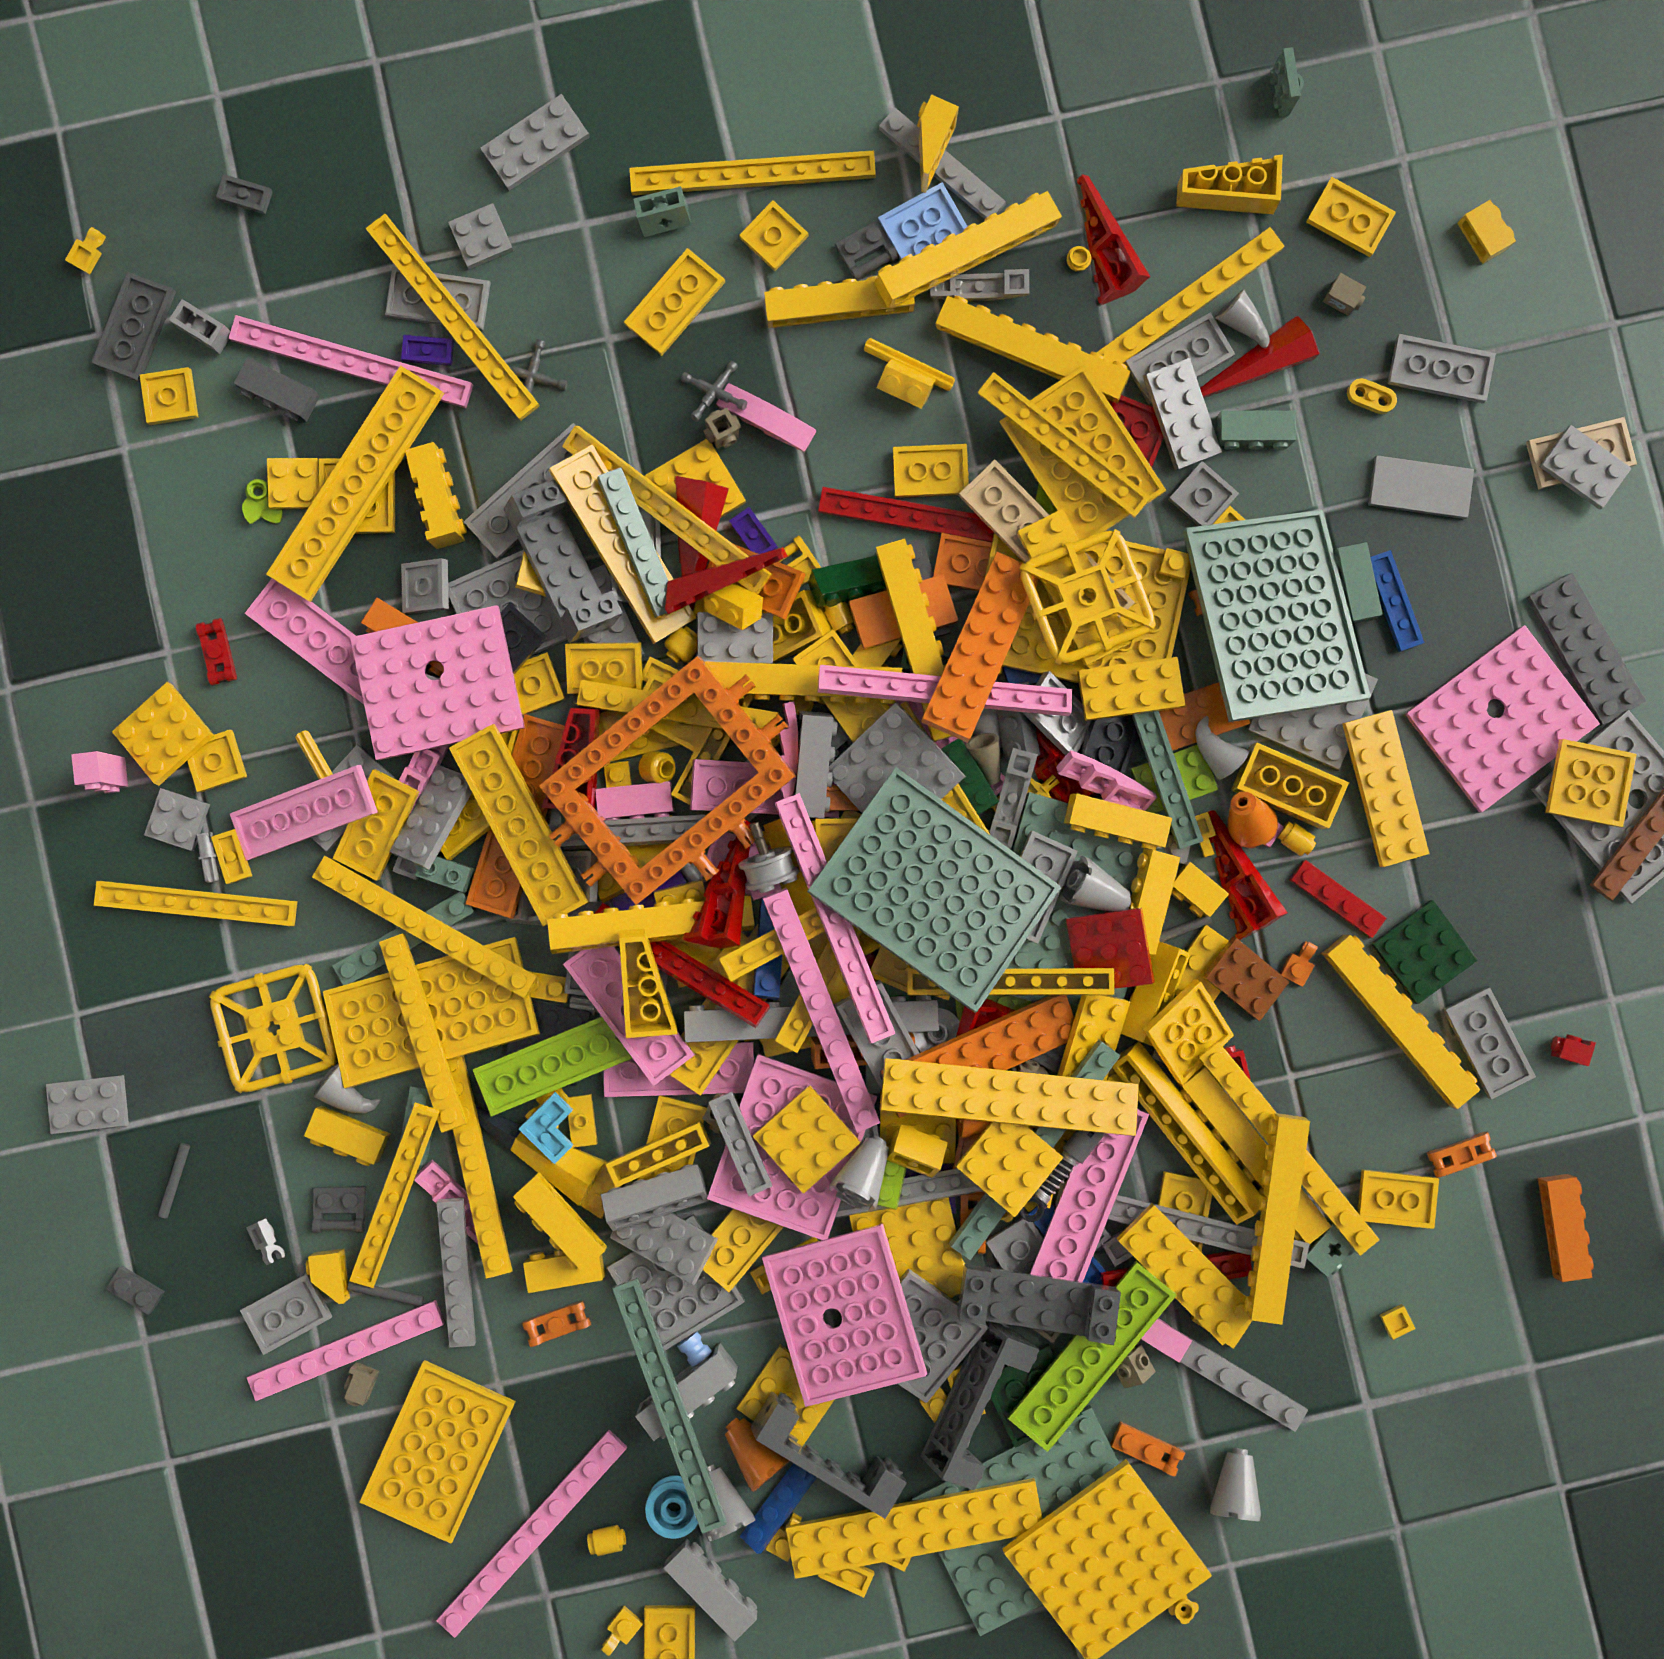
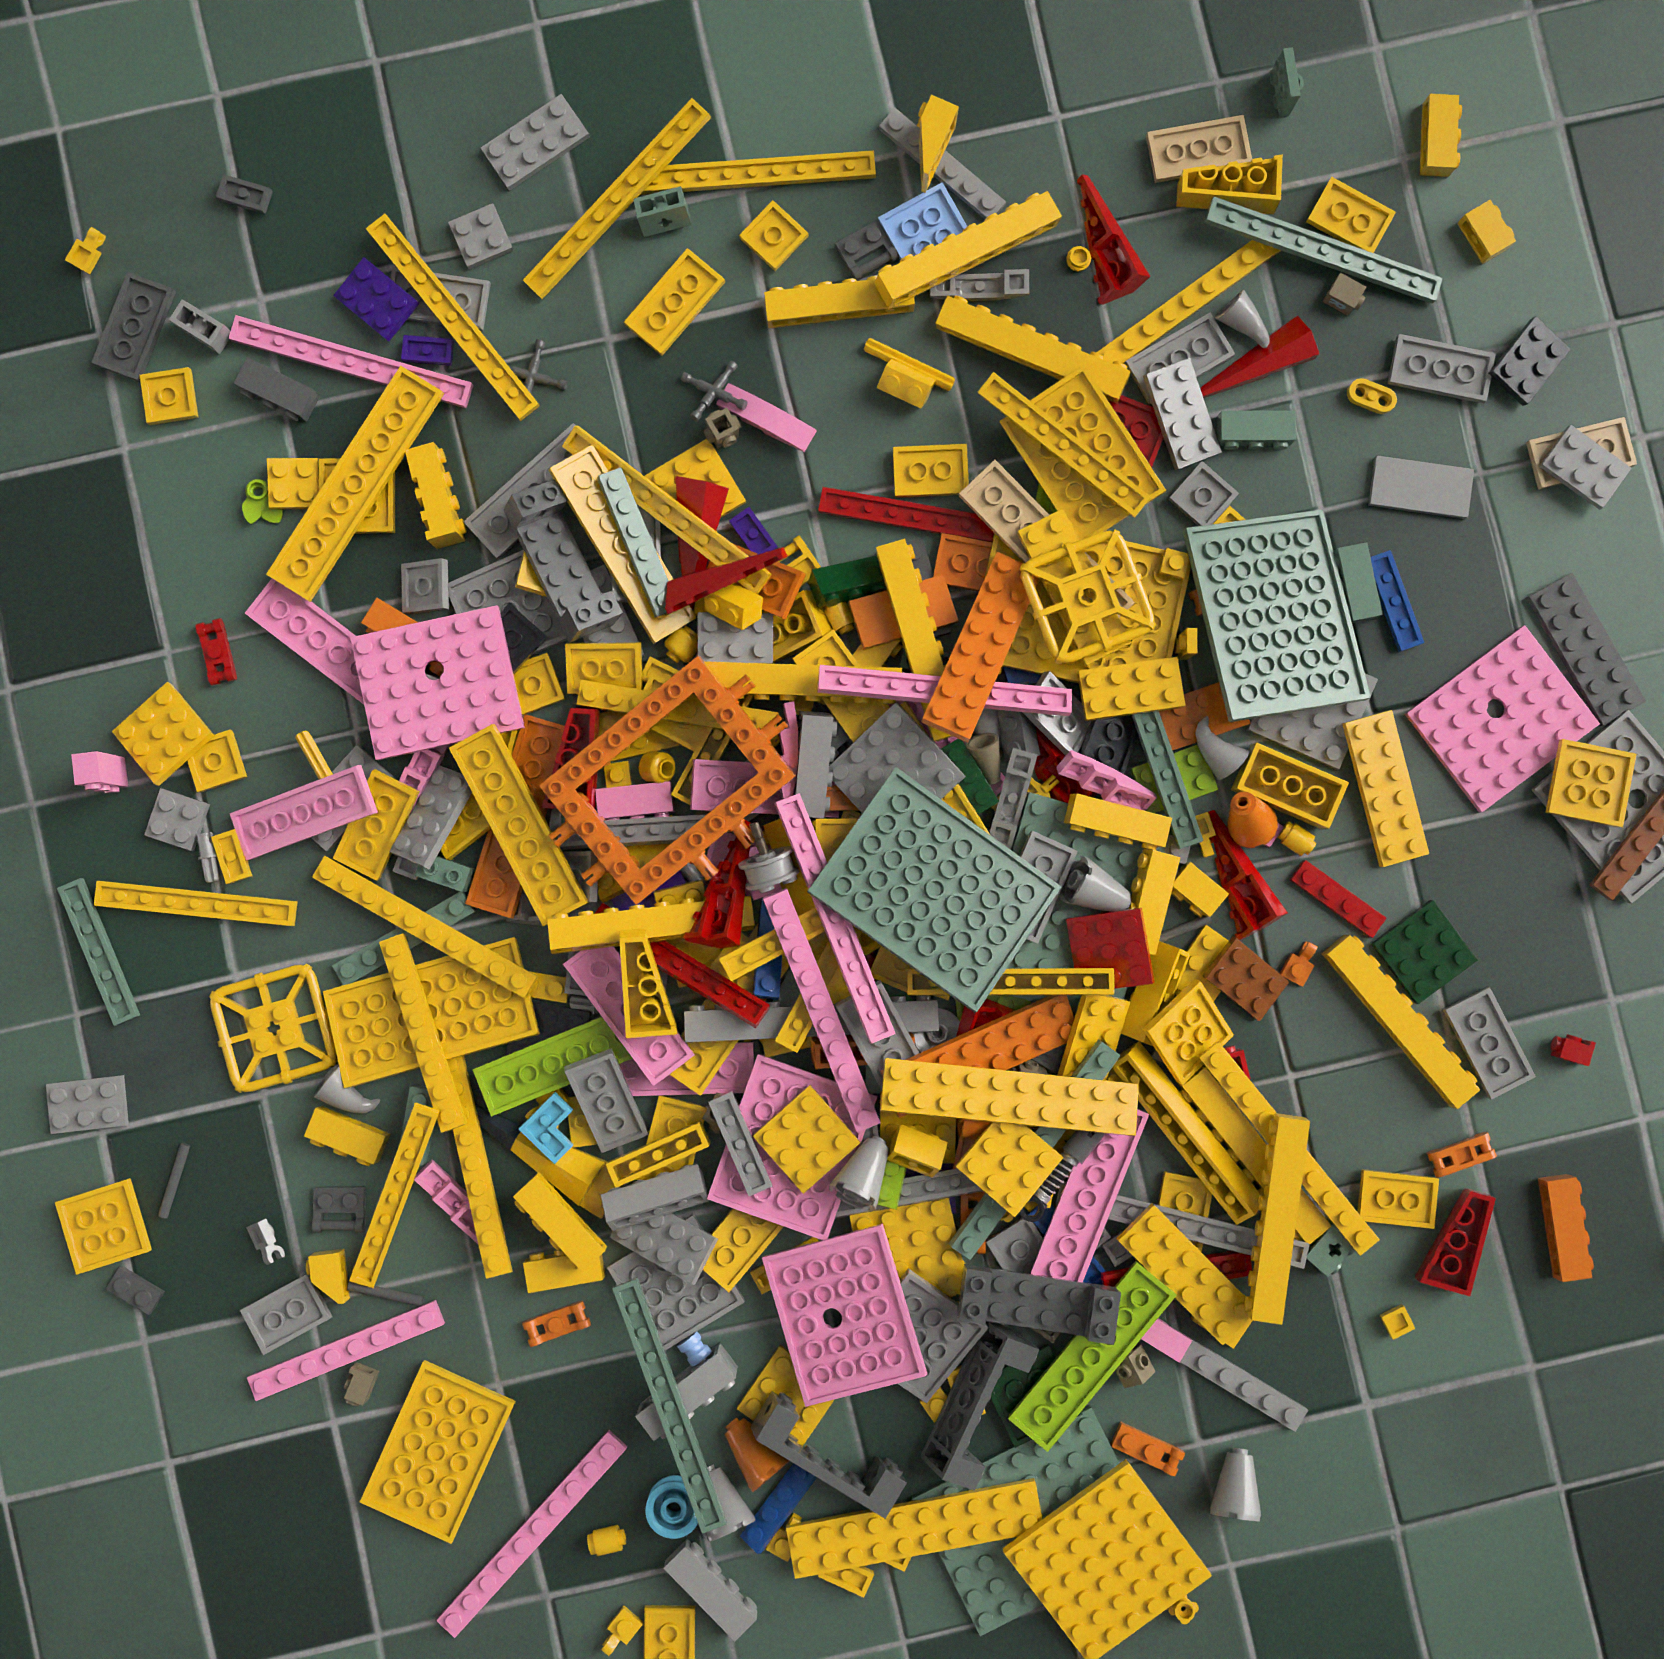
(98, 951): none -> sand green plate
(103, 1226): none -> yellow plate
(376, 299): none -> dark purple plate
(456, 1272): light grey plate -> none
(606, 1100): none -> light grey plate
(617, 198): none -> yellow plate
(1186, 644): none -> yellow plate
(1197, 146): none -> tan plate
(1323, 250): none -> sand green plate
(1440, 135): none -> yellow brick
(1459, 1245): none -> red wedge
(1529, 361): none -> plate

